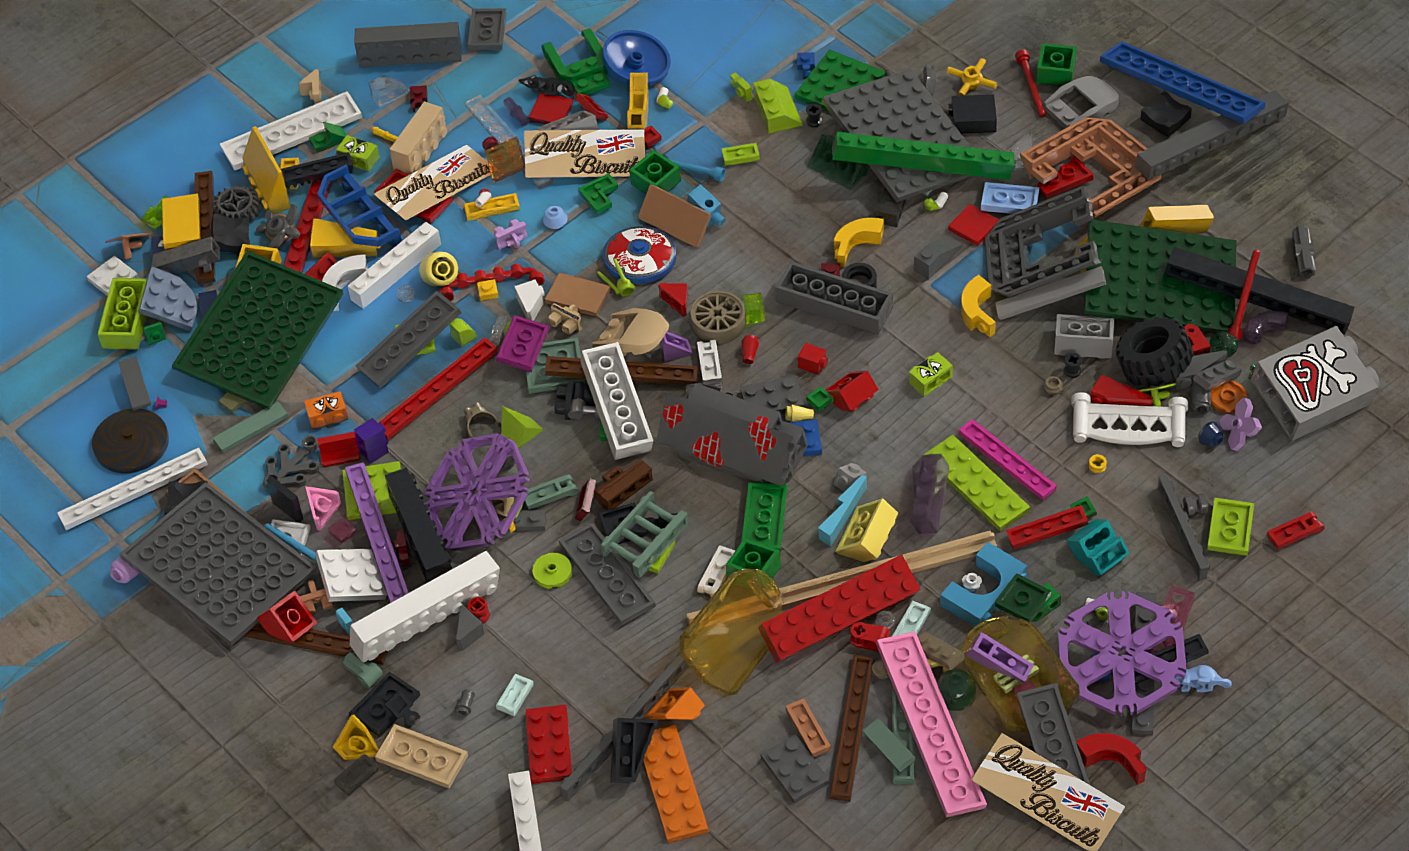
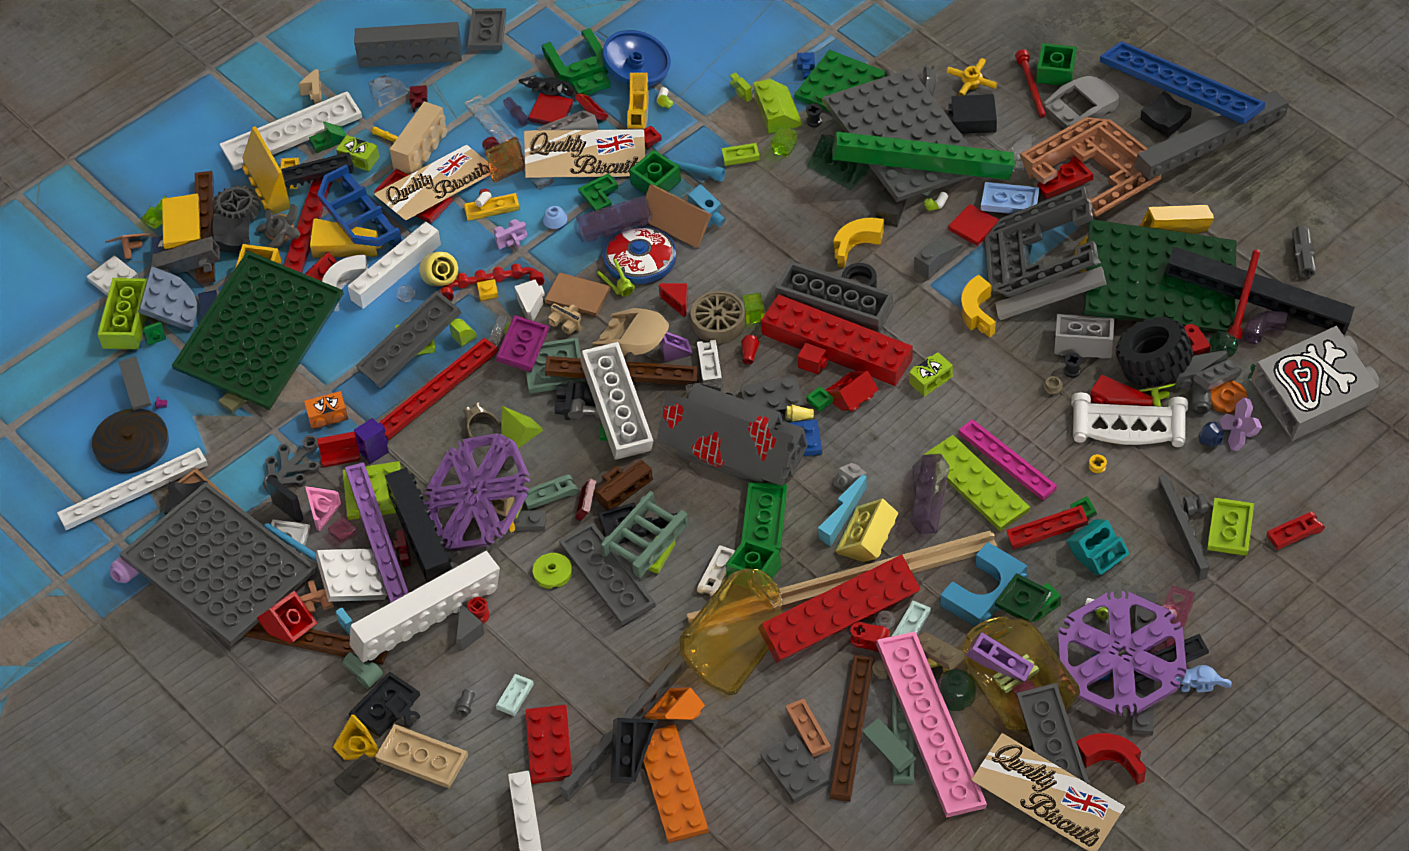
(250, 427): sand green tile -> none
(612, 219): none -> clear purple wedge
(784, 141): none -> clear neon green brick
(832, 268): dark red plate -> none
(843, 340): none -> red brick
(971, 586): white plate -> none

